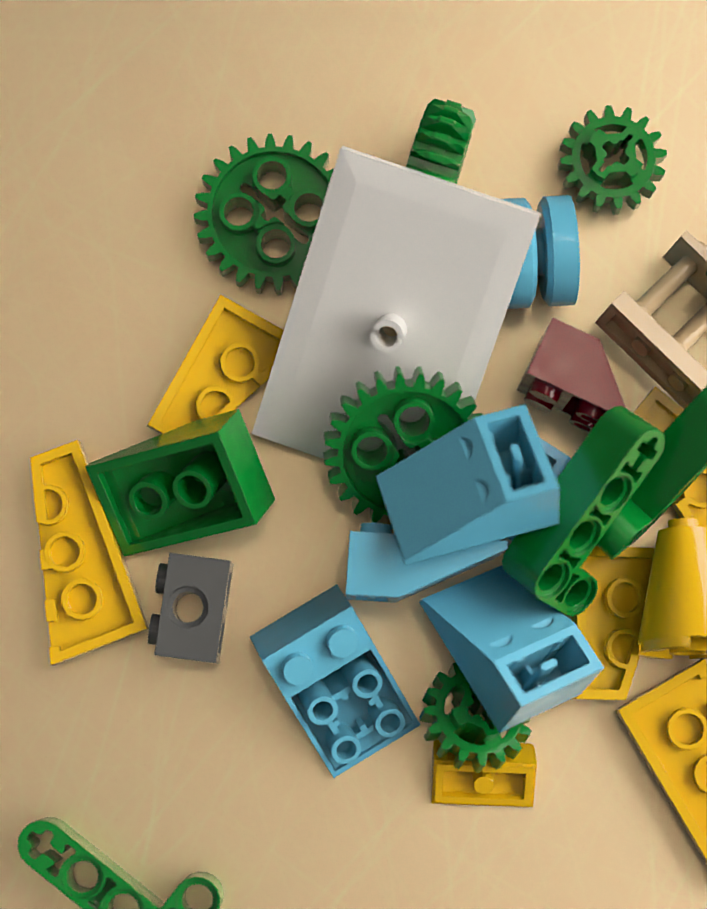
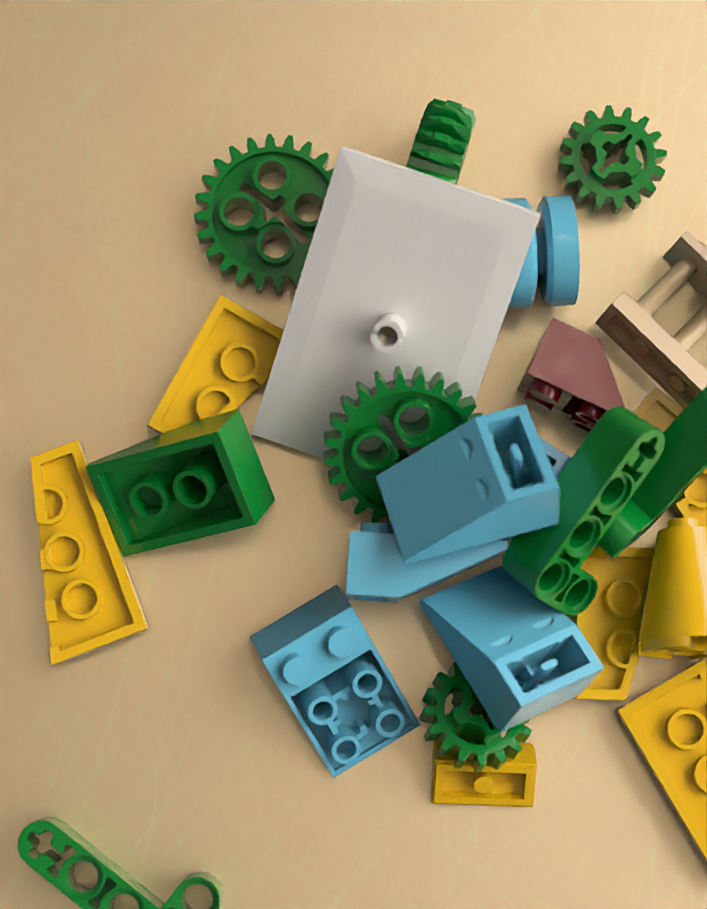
(204, 637): dark grey brick -> none

